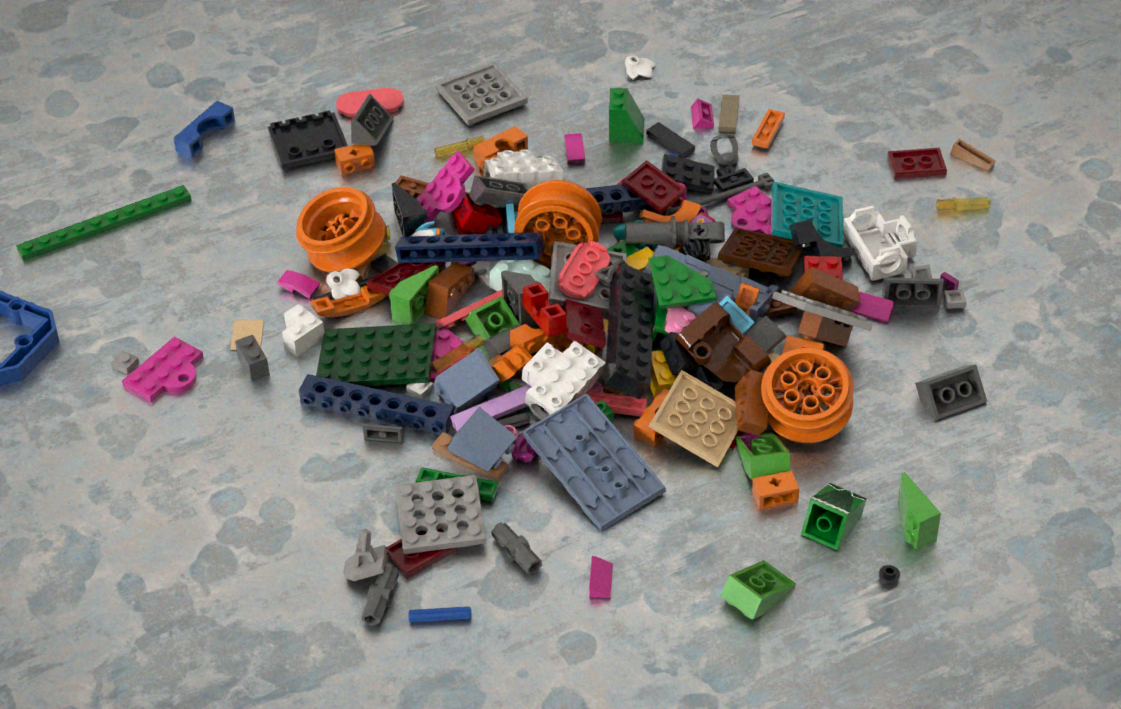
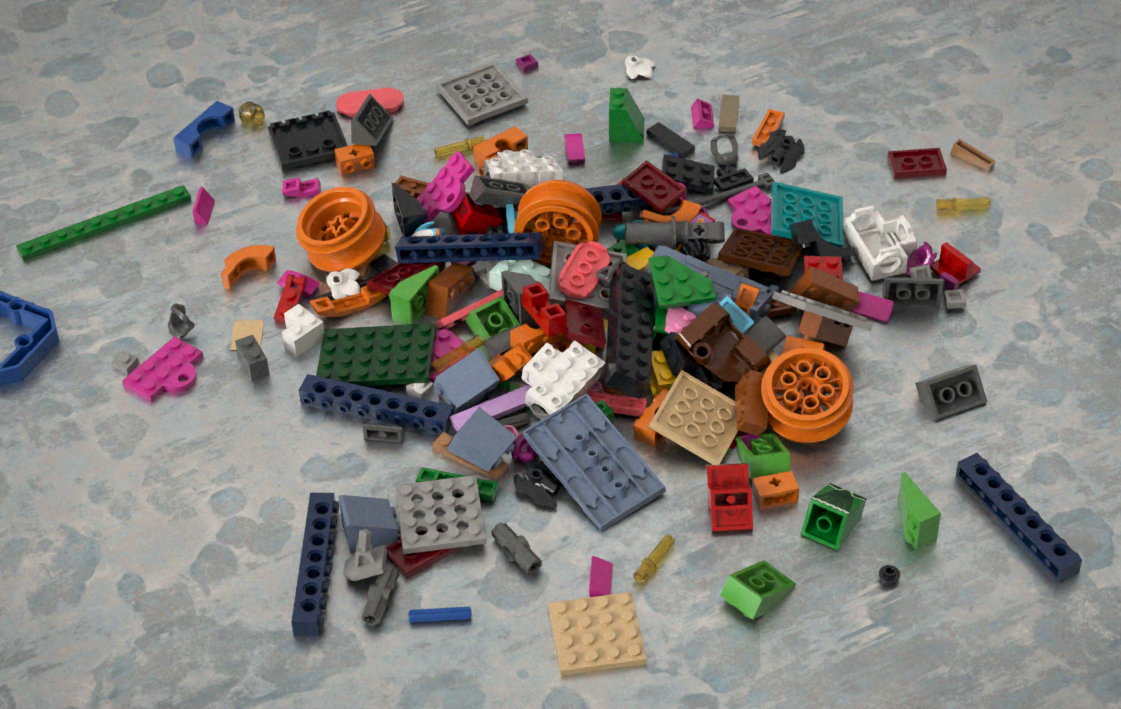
(176, 316): none -> dark grey piece
(203, 207): none -> dark pink slope
(247, 259): none -> orange arch
(251, 113): none -> clear yellow head
(290, 296): none -> red plate
(296, 188): none -> dark pink slope
(315, 565): none -> dark blue brick
(370, 514): none -> sand blue slope
(527, 63): none -> magenta tile
(538, 483): none -> black piece
(596, 633): none -> tan plate
(649, 564): none -> clear yellow axle
(729, 497): none -> red bracket
(782, 148): none -> black piece
(921, 256): none -> magenta hat
(955, 264): none -> red bracket
(1019, 517): none -> dark blue brick

